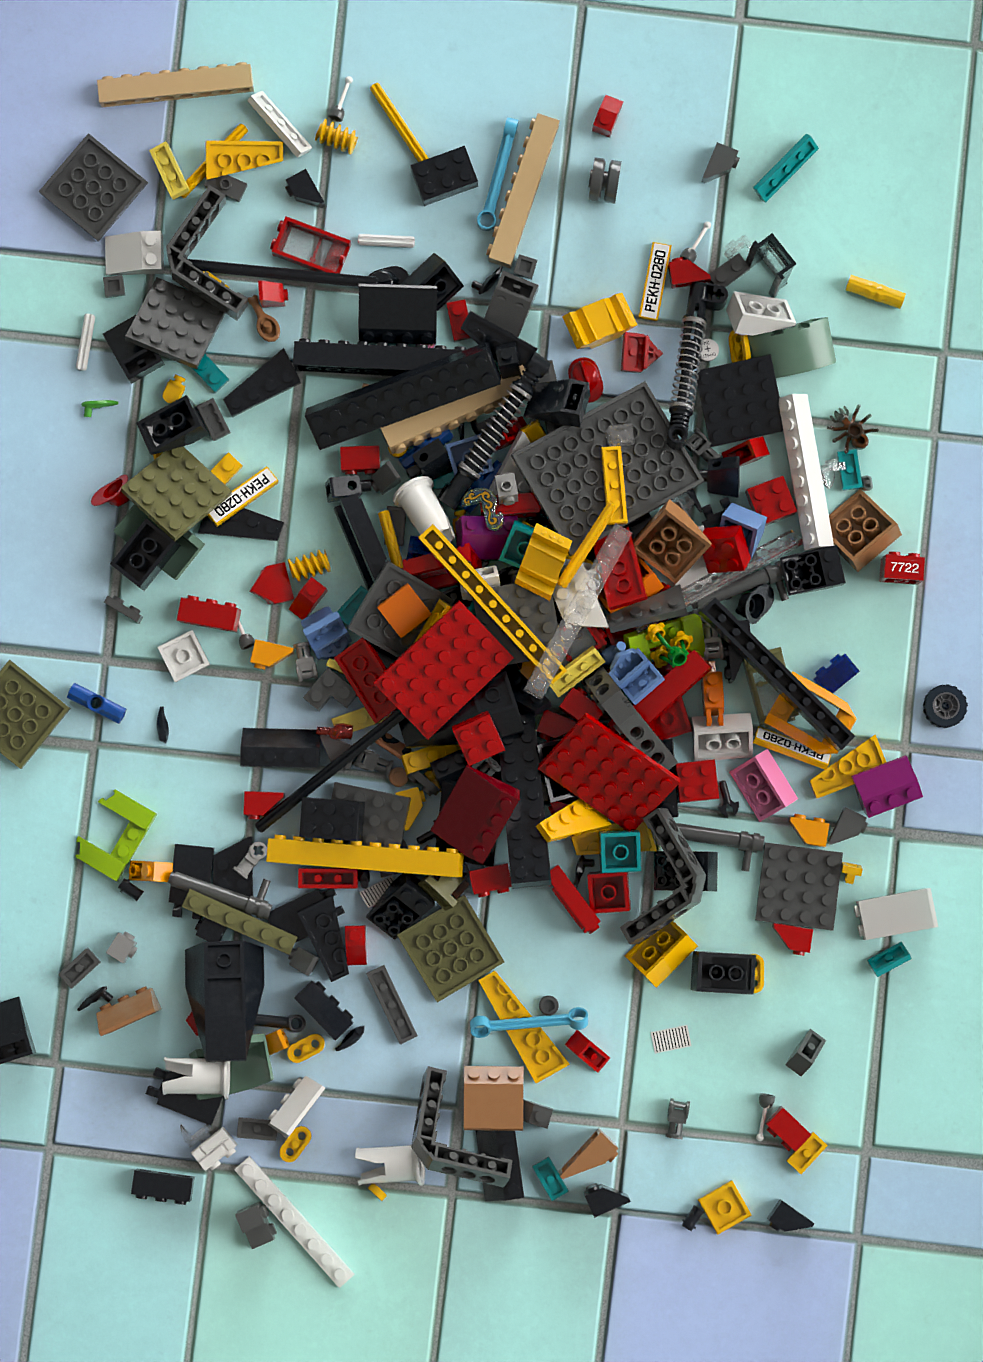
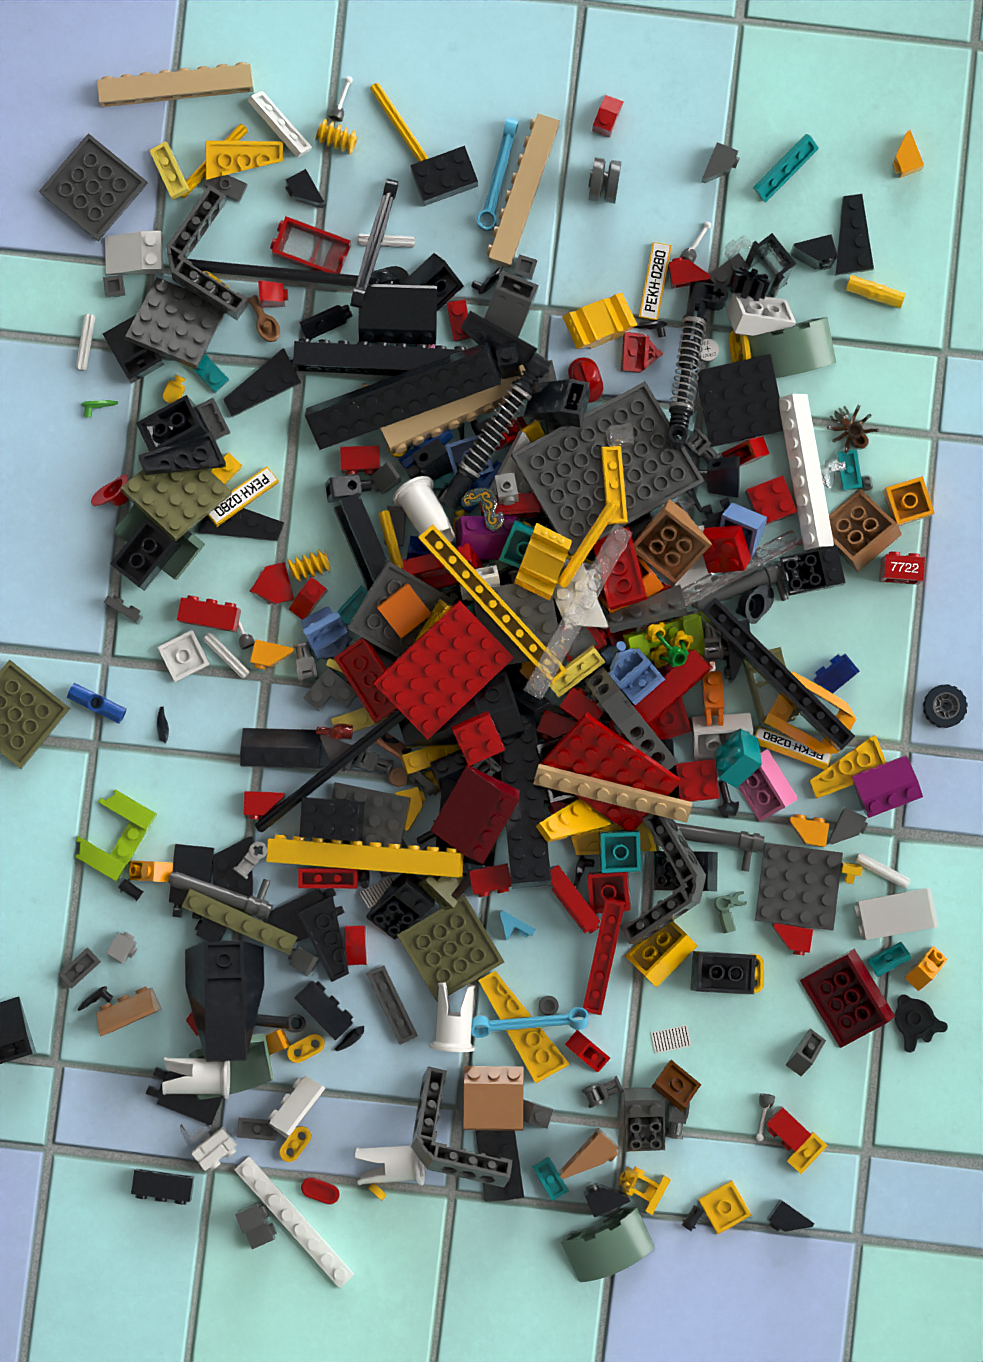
(188, 455): none -> black wing
(226, 655): none -> white axle
(320, 1190): none -> red tile
(325, 321): none -> black hinge
(373, 245): none -> black piece
(453, 1028): none -> white piece
(510, 922): none -> medium azure slope
(600, 1091): none -> dark grey connector
(603, 956): none -> red plate
(610, 1247): none -> sand green panel
(612, 793): none -> tan plate
(644, 1119): none -> dark grey slope
(652, 1193): none -> yellow tile
(659, 325): none -> black bar
(676, 1085): none -> reddish brown plate
(723, 904): none -> sand green bar
(738, 758): none -> teal brick
(749, 283): none -> black gear
(816, 252): none -> black slope
(847, 998): none -> dark red slope
(854, 246): none -> black wing
(882, 870): none -> white axle
(908, 157): none -> light orange slope
(908, 501): none -> light orange brick
(915, 1021): none -> black tile
(926, 968): none -> light orange slope

